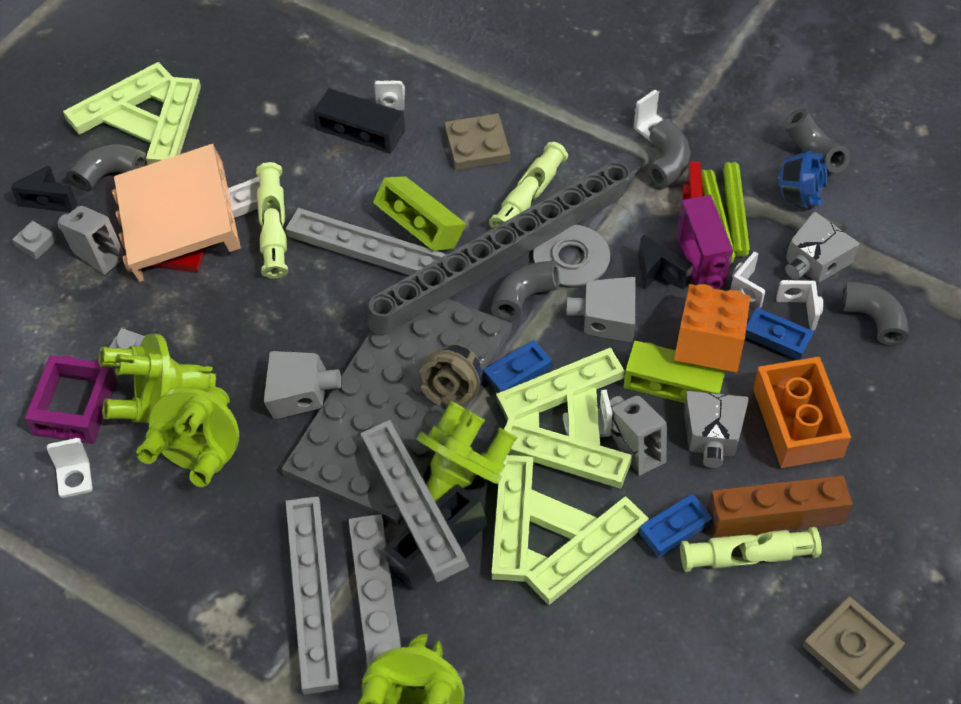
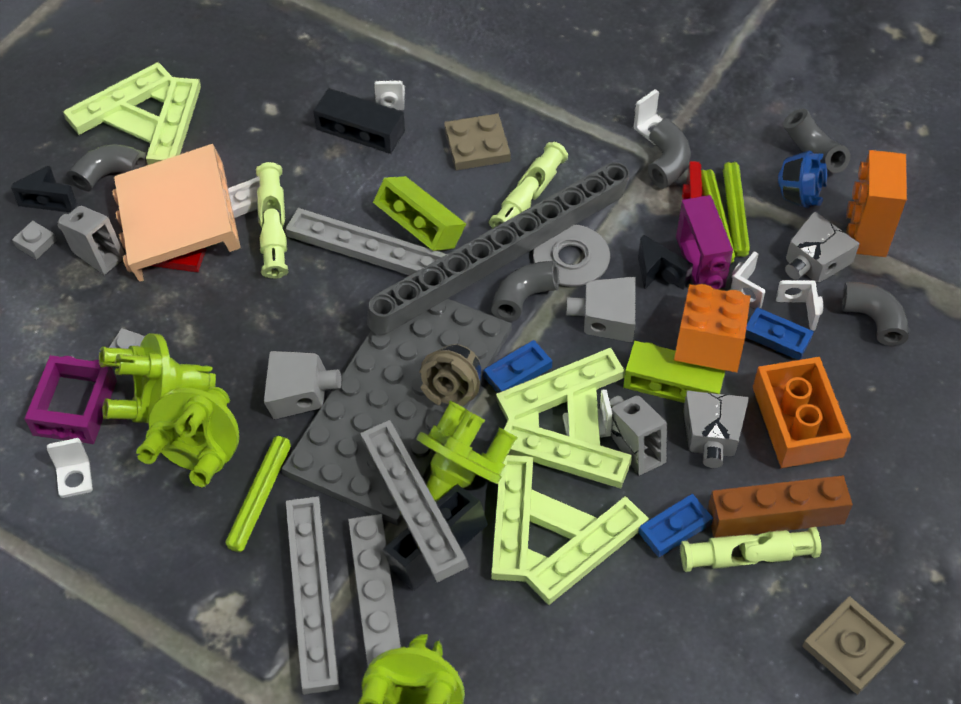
(258, 494): none -> lime axle
(877, 202): none -> orange brick

